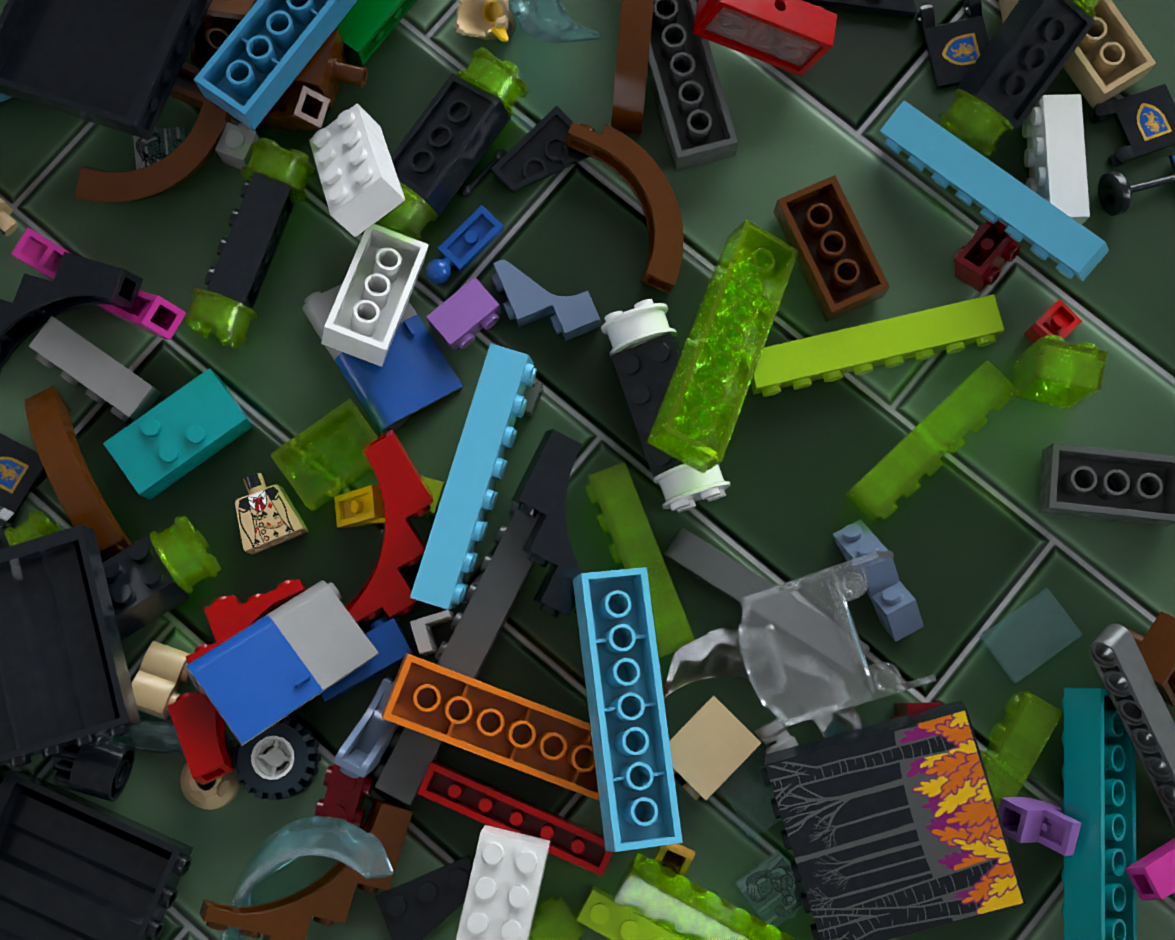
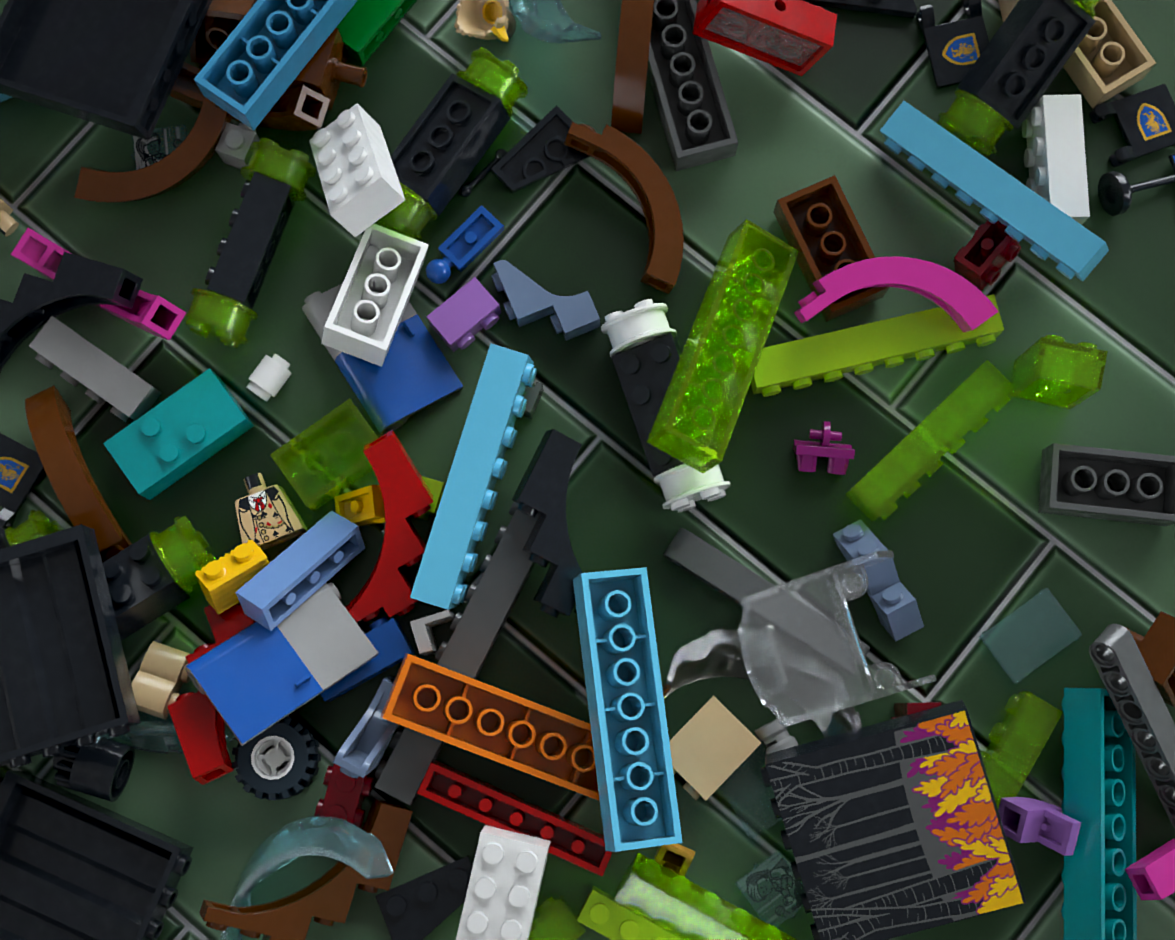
(218, 796): tan piece -> none
(229, 573): none -> yellow brick
(269, 377): none -> white brick
(300, 570): none -> medium blue brick
(637, 548): clear neon green brick -> none
(837, 453): none -> magenta hips
(937, 283): none -> dark pink arch
(1057, 321): red slope -> none

